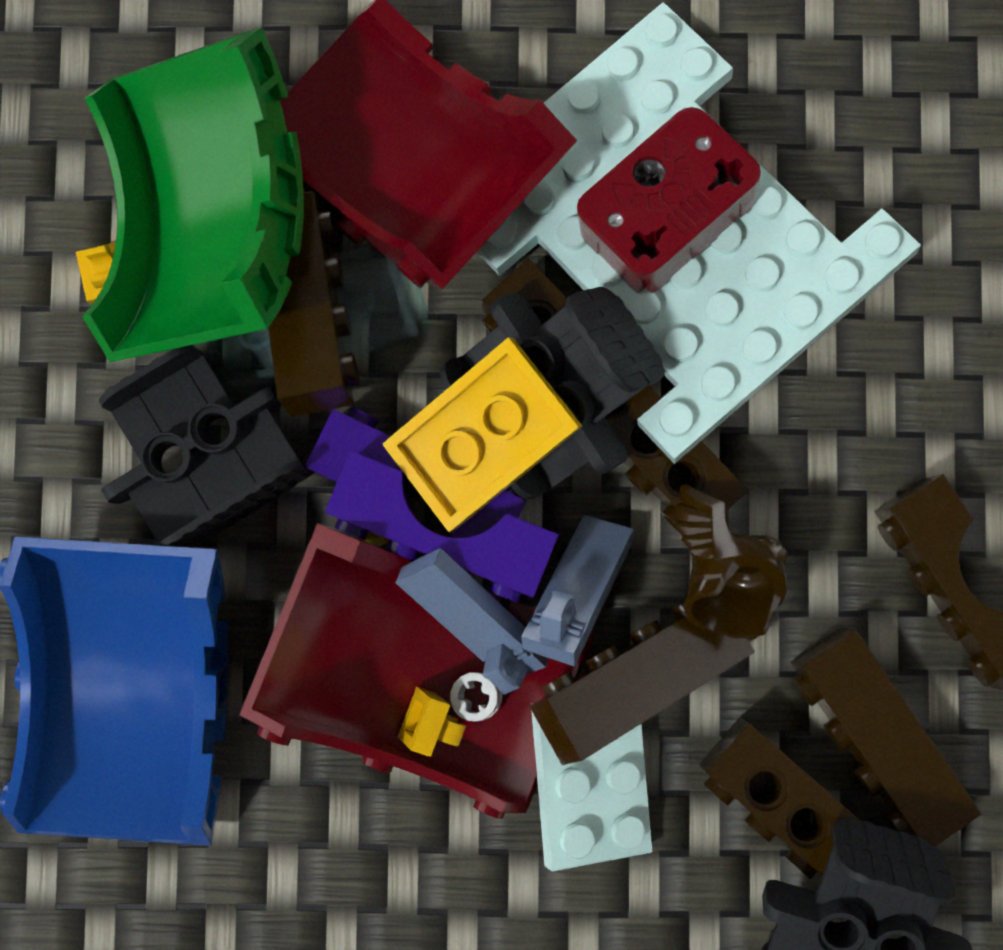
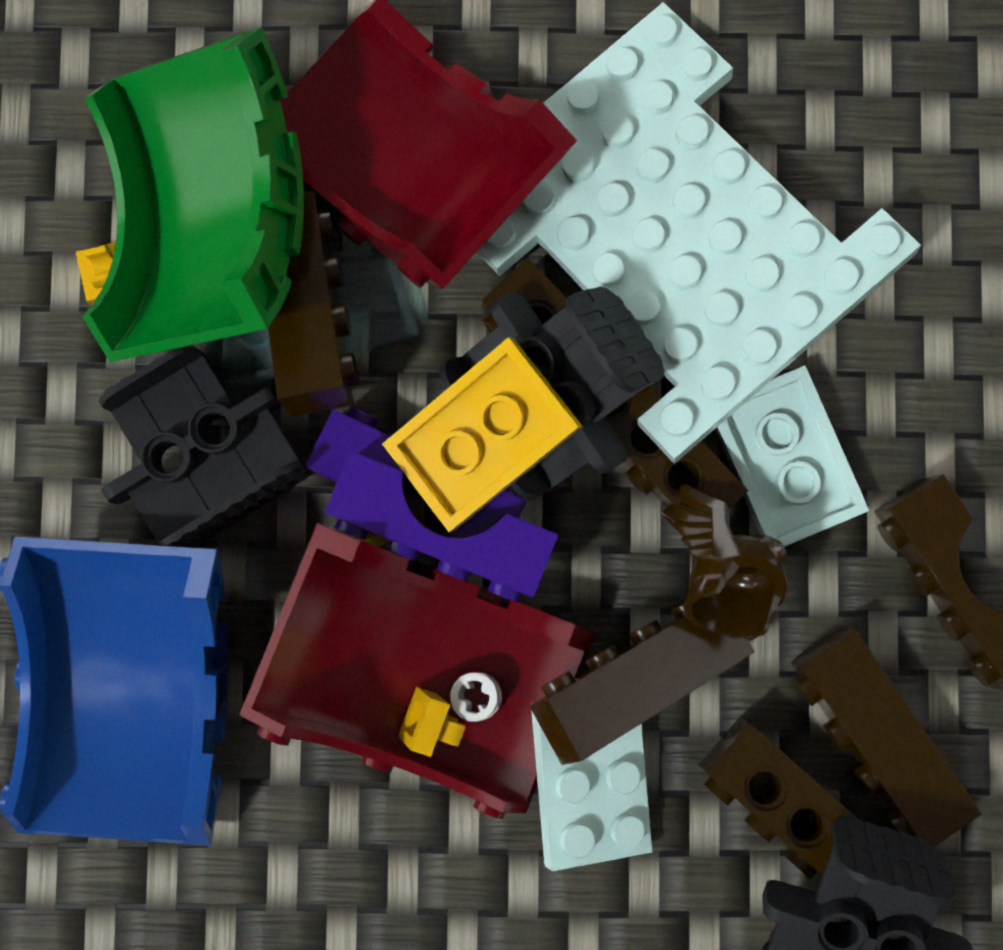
(471, 617): sand blue hinge -> none
(577, 590): sand blue hinge -> none
(677, 214): dark red axle -> none
(790, 460): none -> light aqua plate

